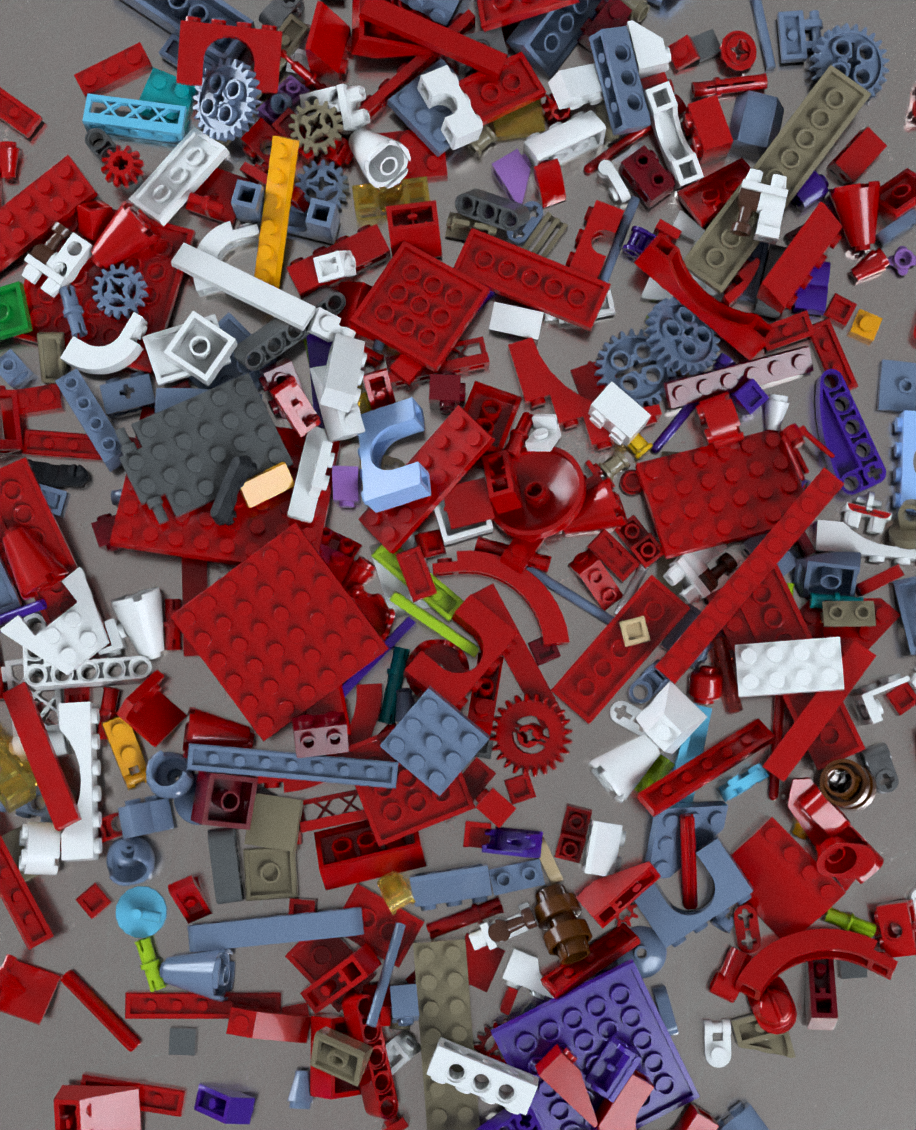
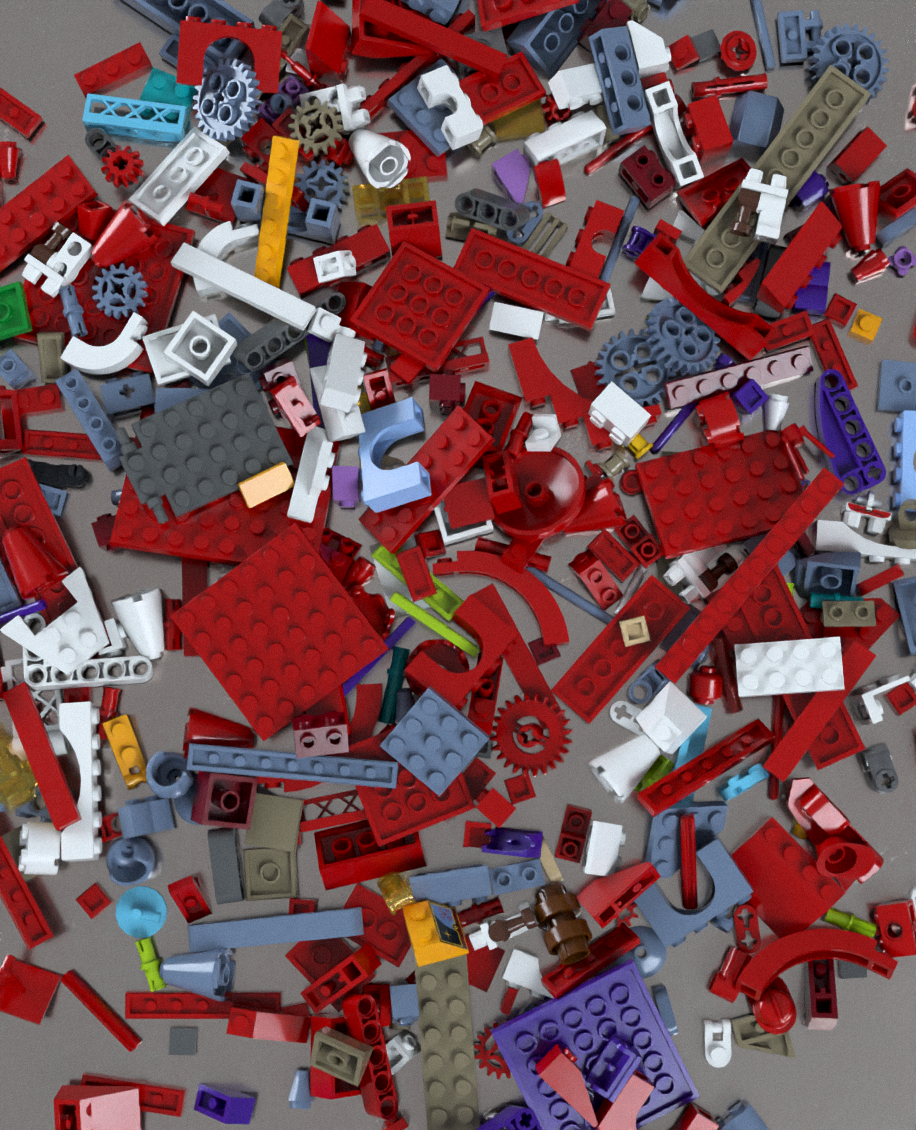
(150, 711): red bracket -> none
(238, 471): black piece -> none
(385, 975): sand blue bar -> none
(434, 932): none -> light orange slope
(475, 1063): white brick -> none
(617, 188): white plate -> none
(836, 776): reddish brown piece -> none

